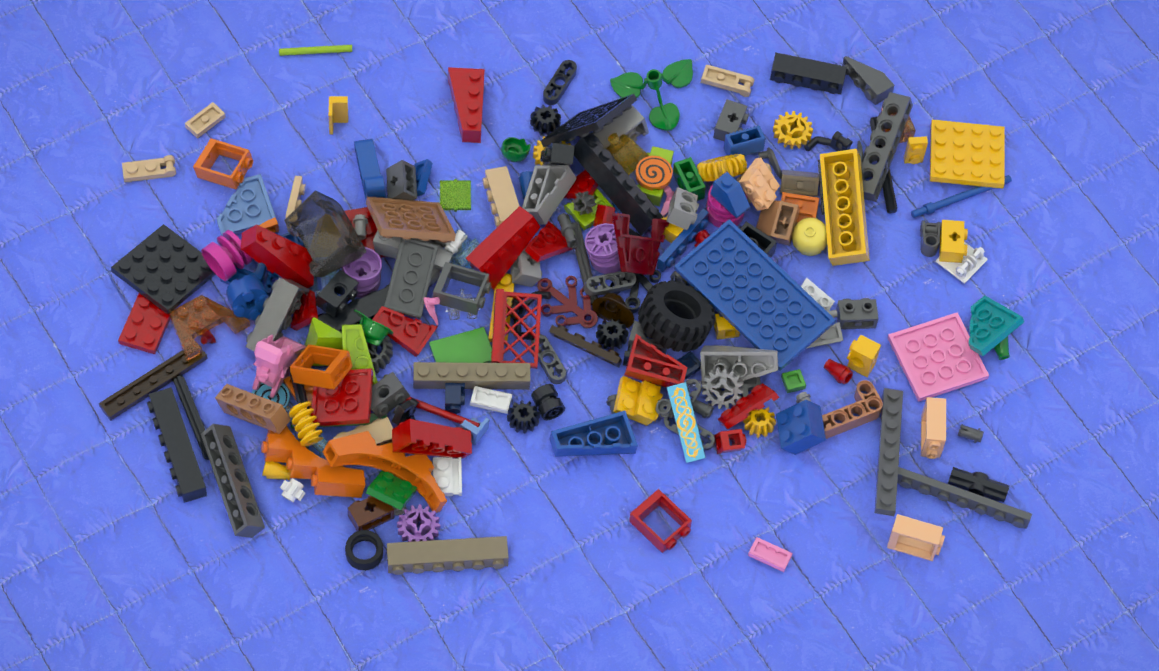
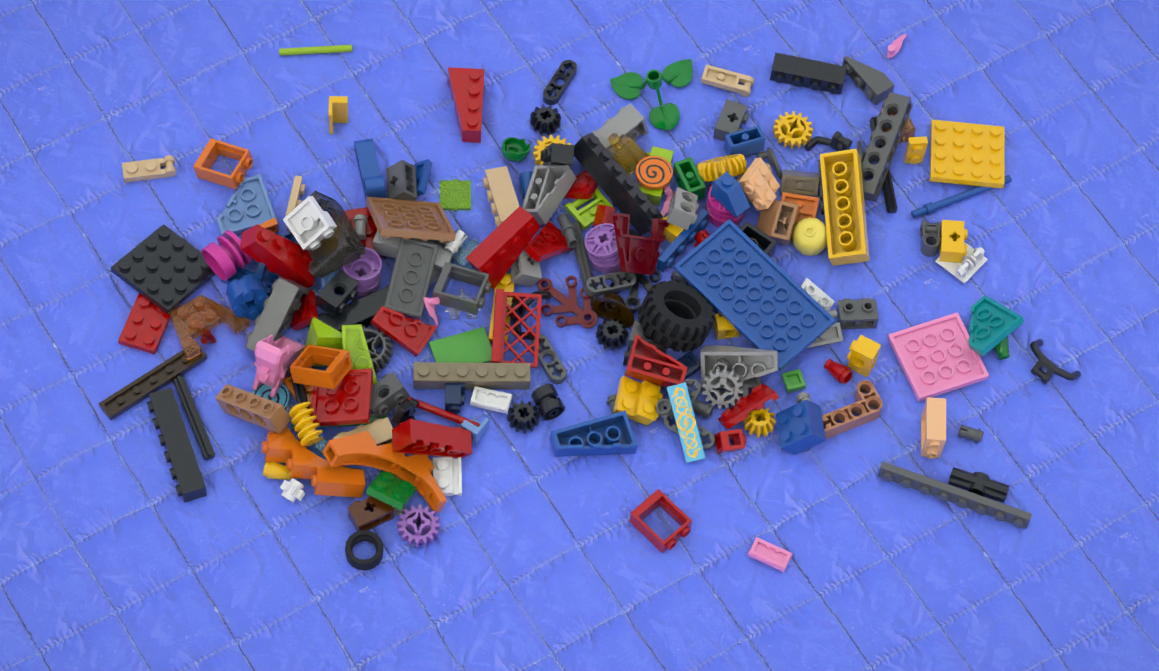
(205, 120): tan plate -> none
(232, 481): dark grey brick -> none
(310, 224): none -> white plate
(373, 331): green piece -> none
(447, 555): dark tan brick -> none
(584, 202): dark grey gear -> none
(589, 120): black plate -> none
(592, 348): dark brown plate -> none
(888, 452): dark grey plate -> none
(895, 46): none -> bright pink bar
(916, 538): light nougat window -> none
(1049, 365): none -> black piece

